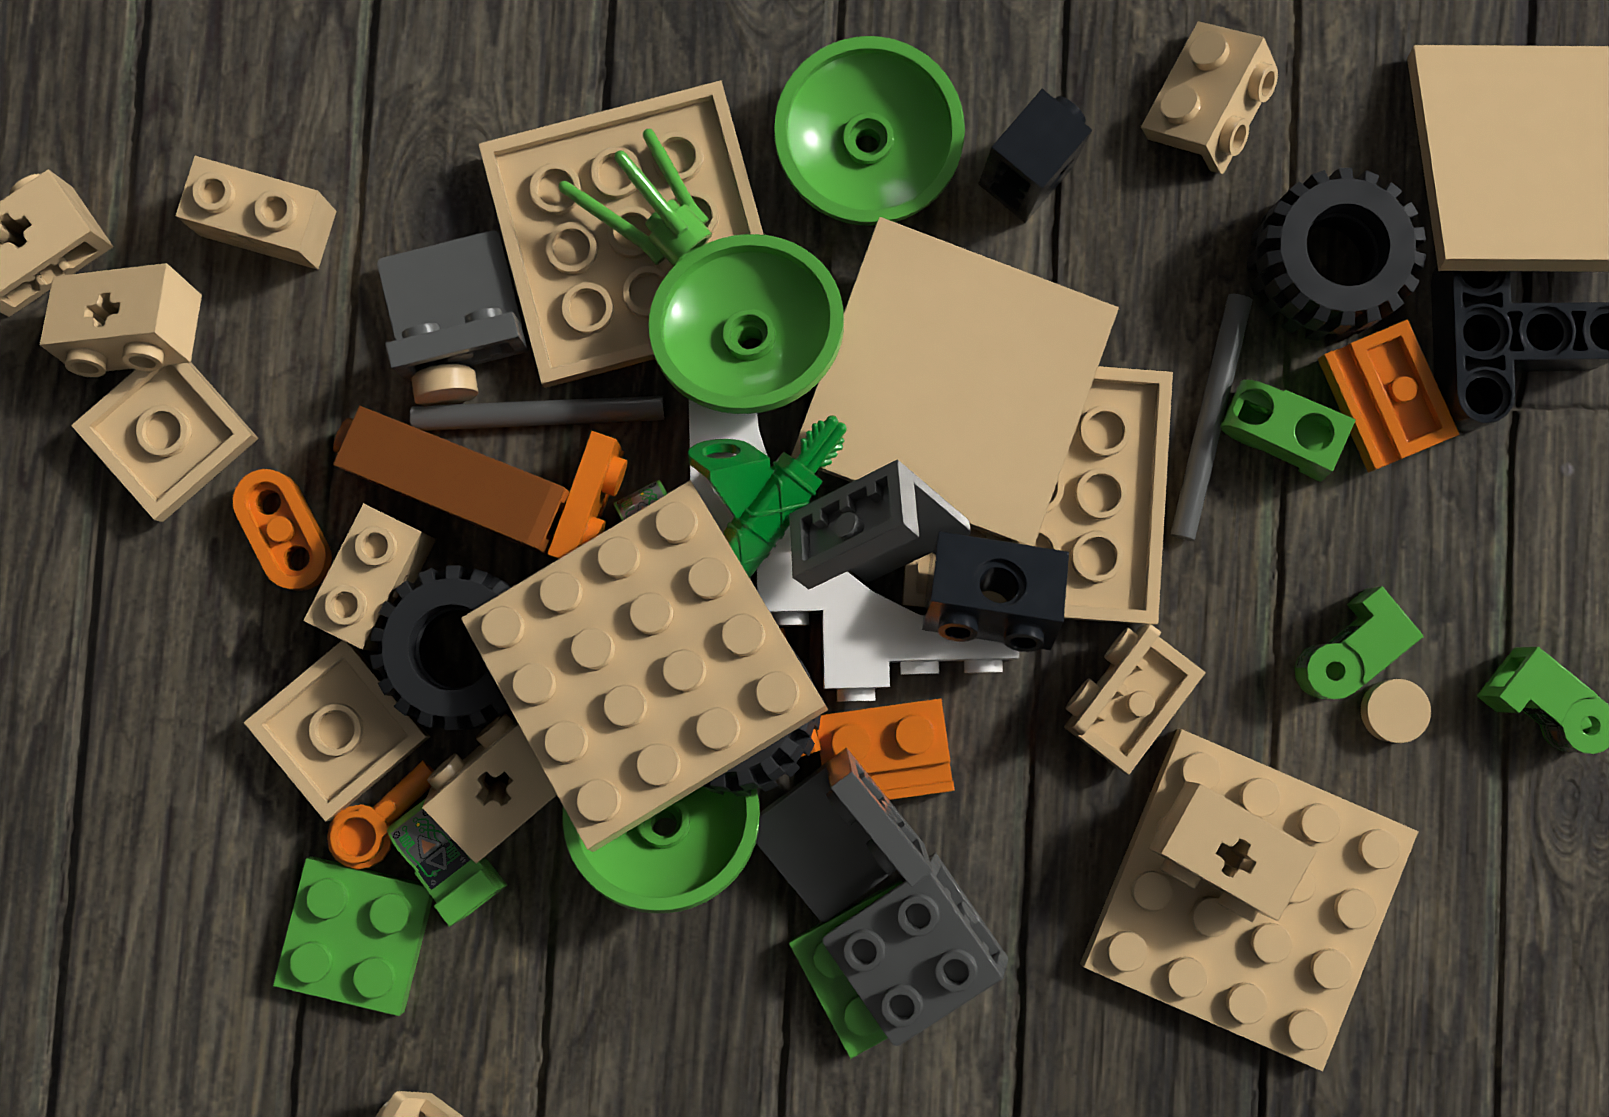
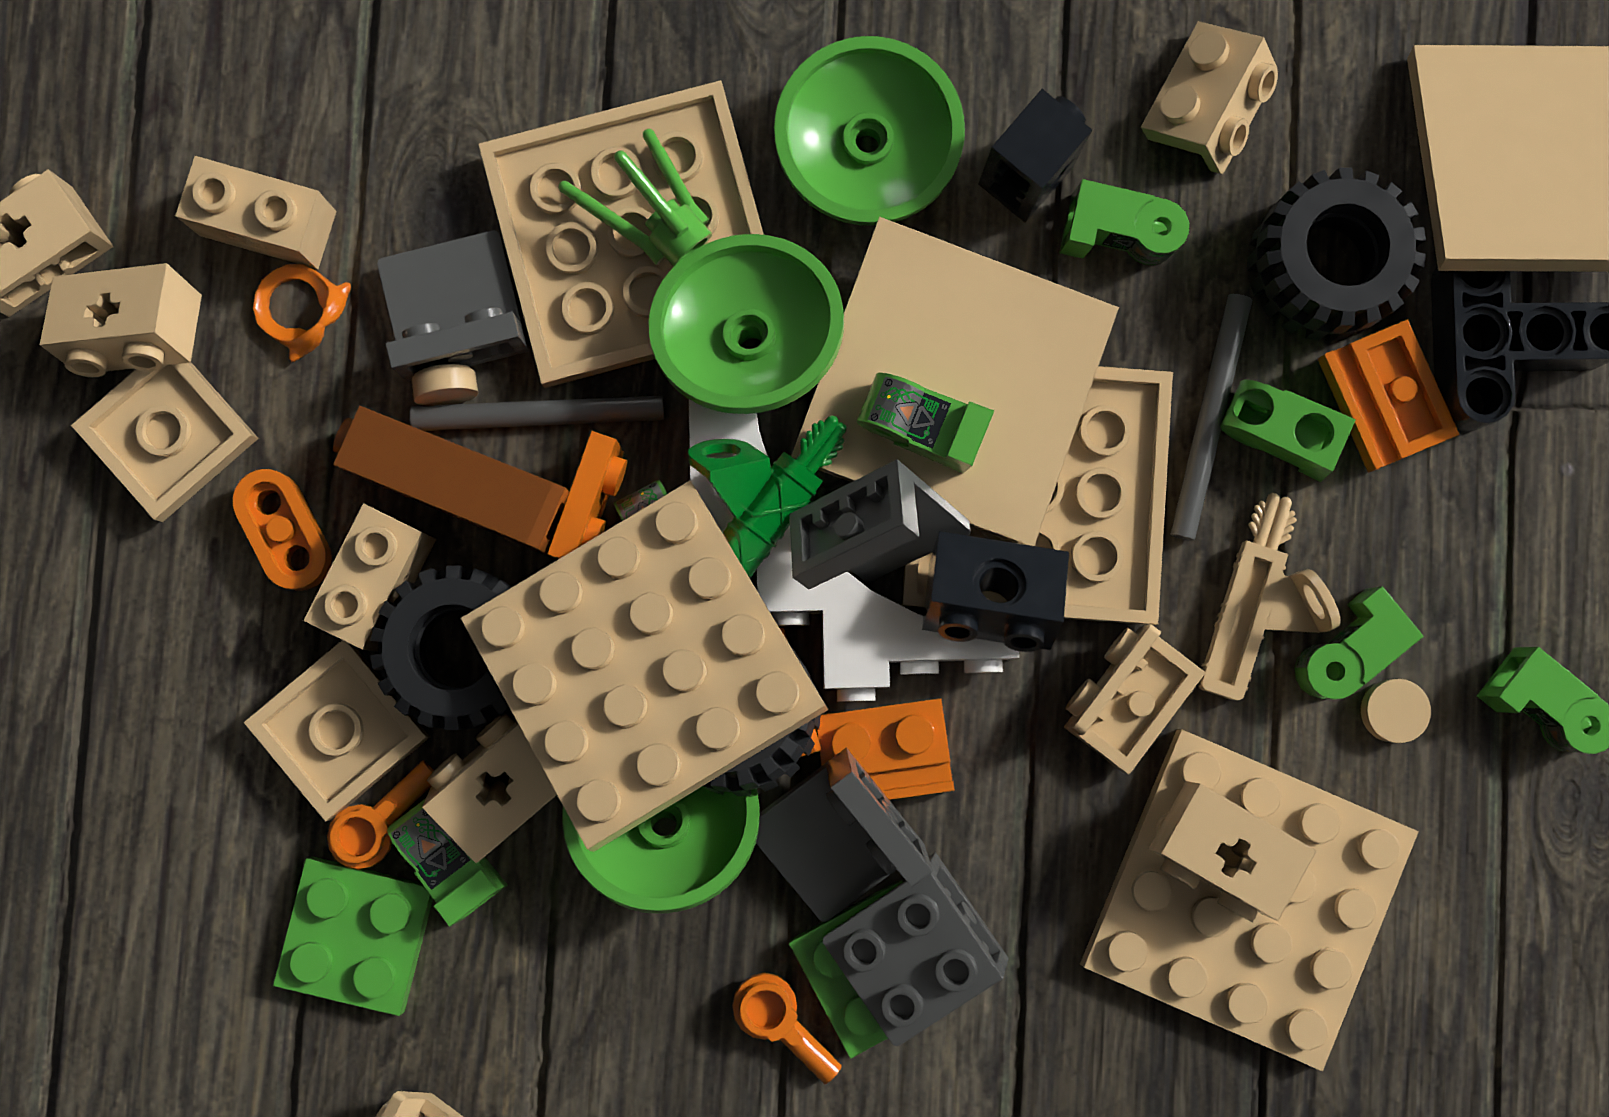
(330, 297): none -> orange piece
(767, 1010): none -> orange plate
(925, 421): none -> leg
(1123, 220): none -> bright green leg
(1263, 600): none -> tan piece

